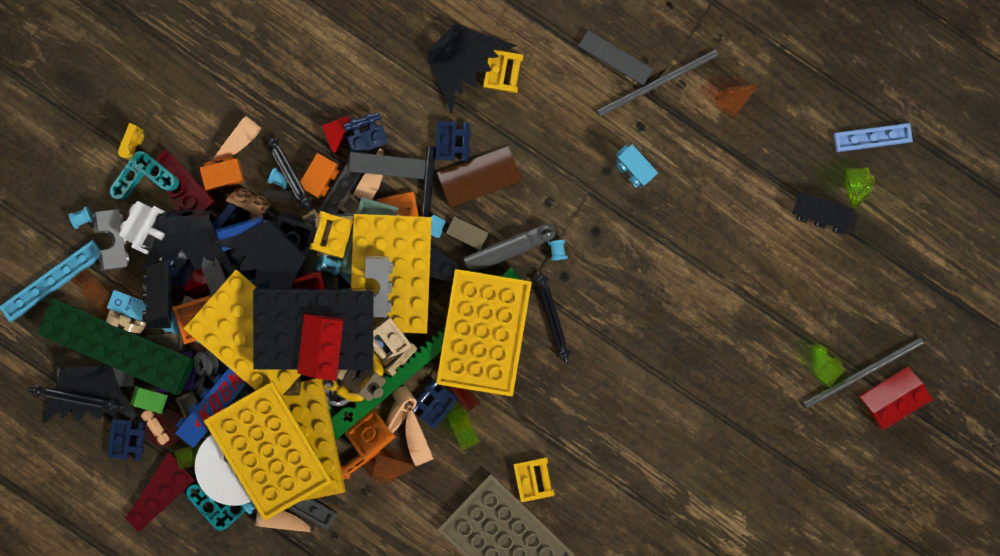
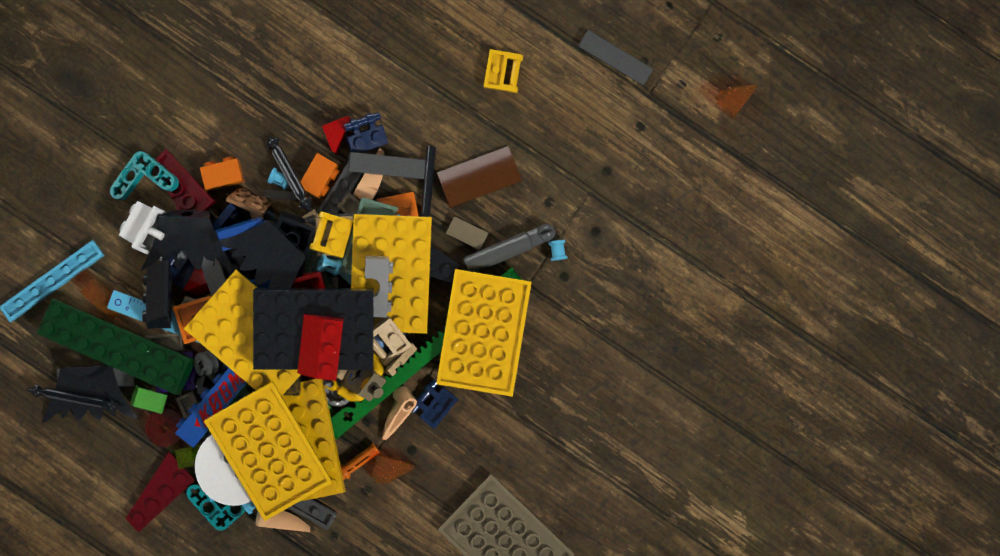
(81, 217): medium azure bush -> none
(110, 223): light grey arch -> none
(120, 439): dark blue plate -> none
(128, 323): tan plate -> none
(131, 139): yellow plate -> none
(155, 427): light nougat axle -> none
(239, 138): light nougat piece -> none
(369, 435): orange plate -> none
(416, 441): light nougat piece -> none
(437, 226): medium azure slope -> none
(447, 139): dark blue plate -> none
(458, 55): black piece -> none
(463, 428): clear neon green slope -> none
(466, 397): clear red slope -> none
(527, 480): yellow plate -> none
(552, 316): black wheel -> none
(635, 165): medium azure brick -> none
(658, 82): dark grey piece -> none
(825, 214): black wedge -> none
(825, 367): clear neon green slope -> none
(858, 185): clear neon green slope -> none
(862, 373): dark grey piece -> none
(873, 137): light blue tile -> none
(895, 398): red slope -> none

